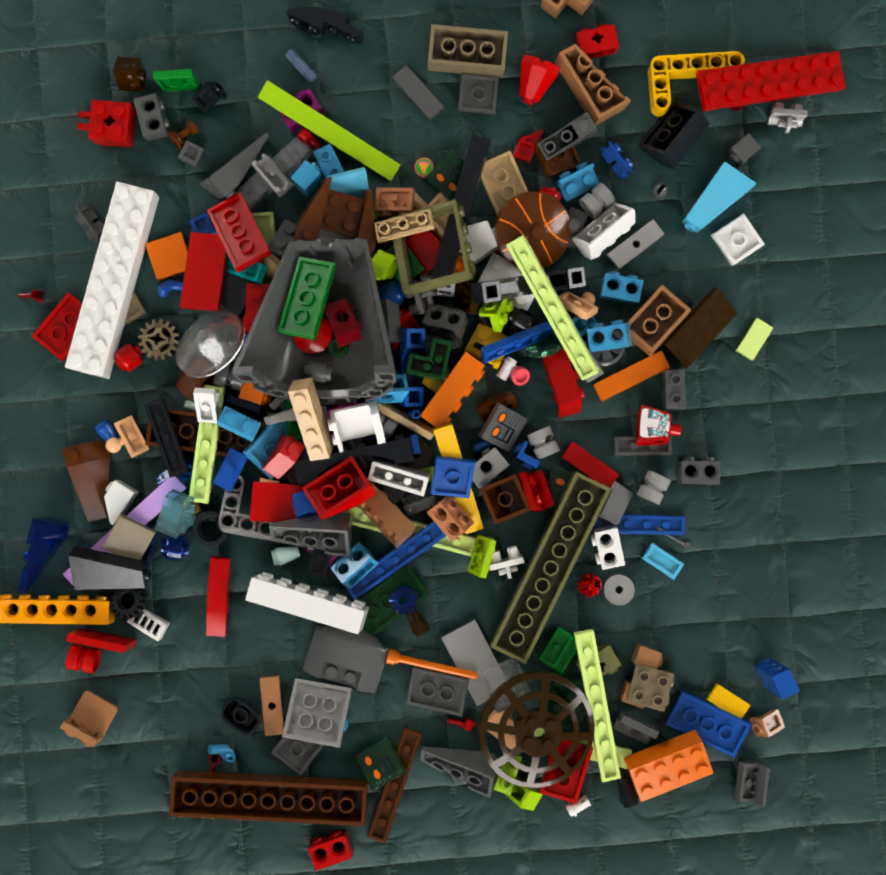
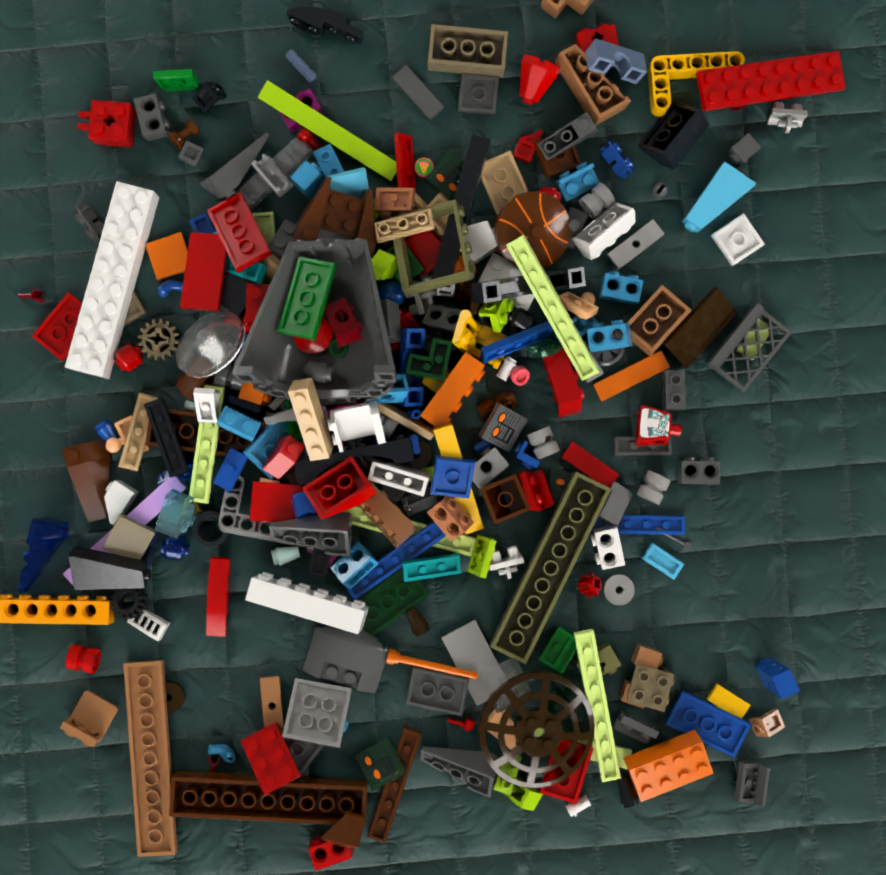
(101, 640): red tile -> none
(129, 74): dark brown head -> none
(136, 435): none -> tan tile
(150, 757): none -> medium nougat plate
(178, 696): none -> dark brown piece
(241, 716): black piece -> none
(270, 758): none -> red plate
(346, 831): none -> reddish brown slope
(404, 161): none -> red tile
(410, 596): clear blue brick -> none
(431, 567): none -> teal plate
(463, 337): none -> yellow plate
(629, 63): none -> sand blue arch
(738, 334): none -> dark grey fence

